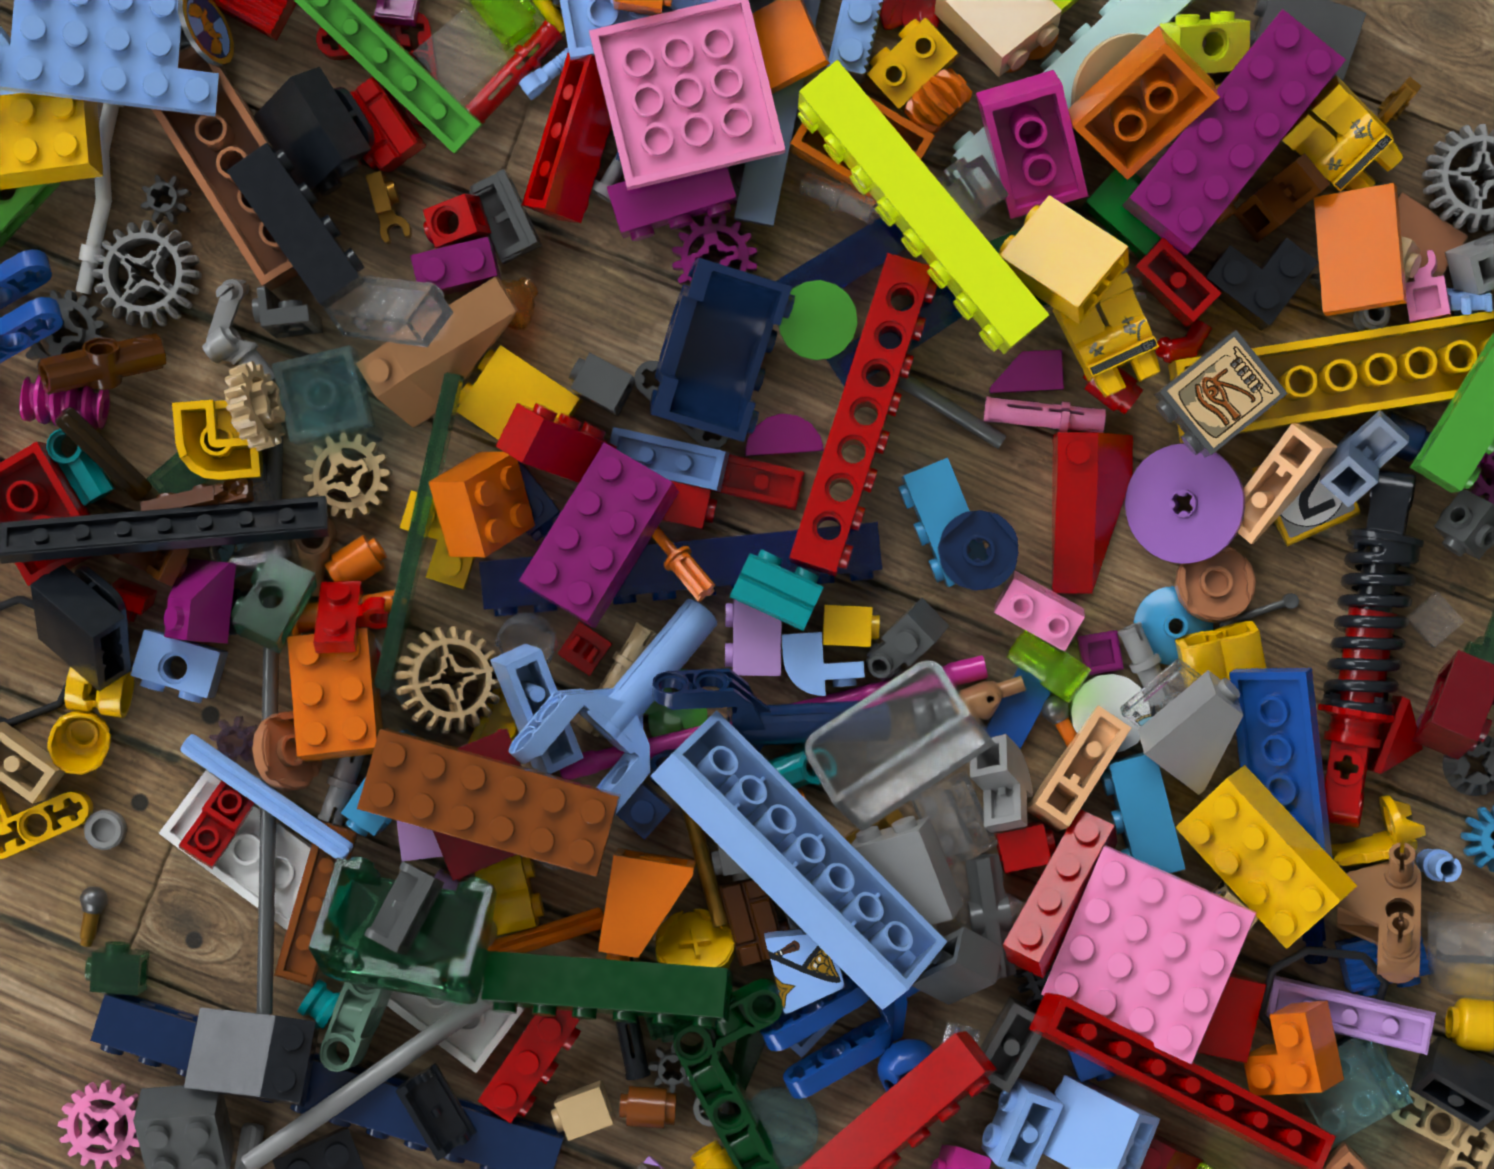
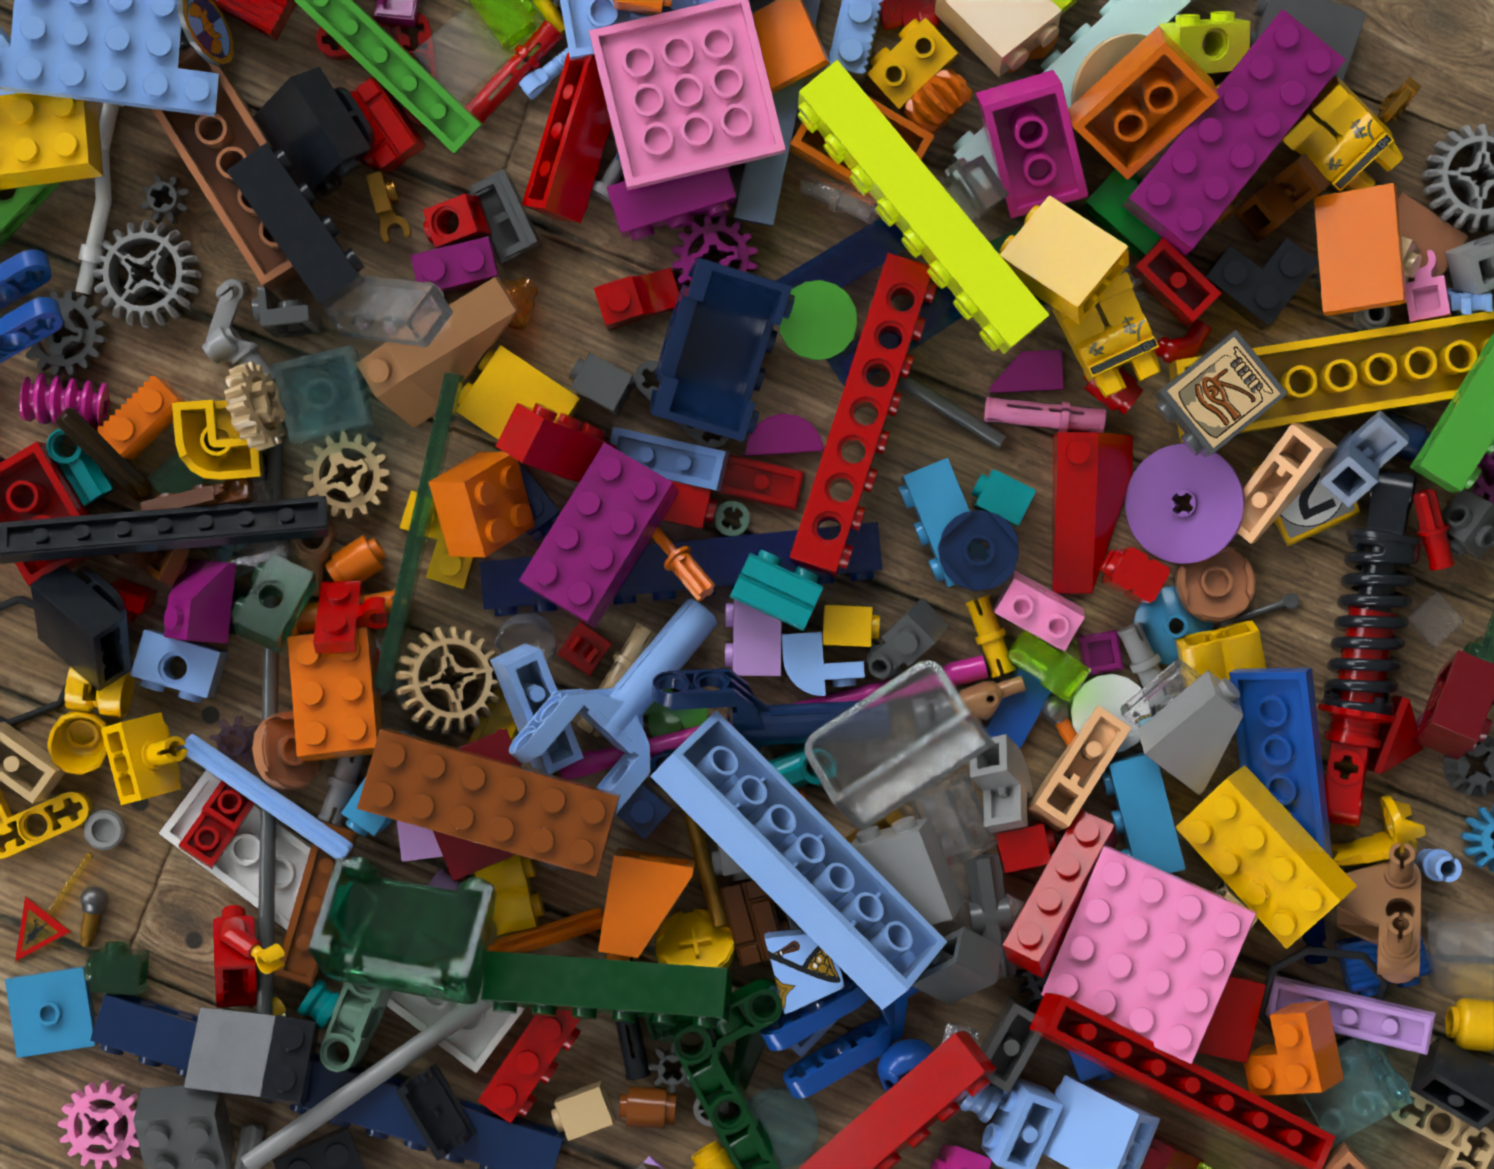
(39, 926): none -> piece
(50, 1011): none -> dark azure plate
(102, 363): reddish brown piece -> none
(141, 418): none -> orange brick
(143, 757): none -> yellow brick
(236, 959): none -> red torso
(405, 909): dark grey hinge -> none
(637, 297): none -> red arch
(744, 520): none -> sand green bush
(984, 1103): none -> light blue wheel
(990, 635): none -> yellow pin
(1002, 496): none -> teal brick
(1134, 574): none -> red brick
(1433, 529): none -> red axle

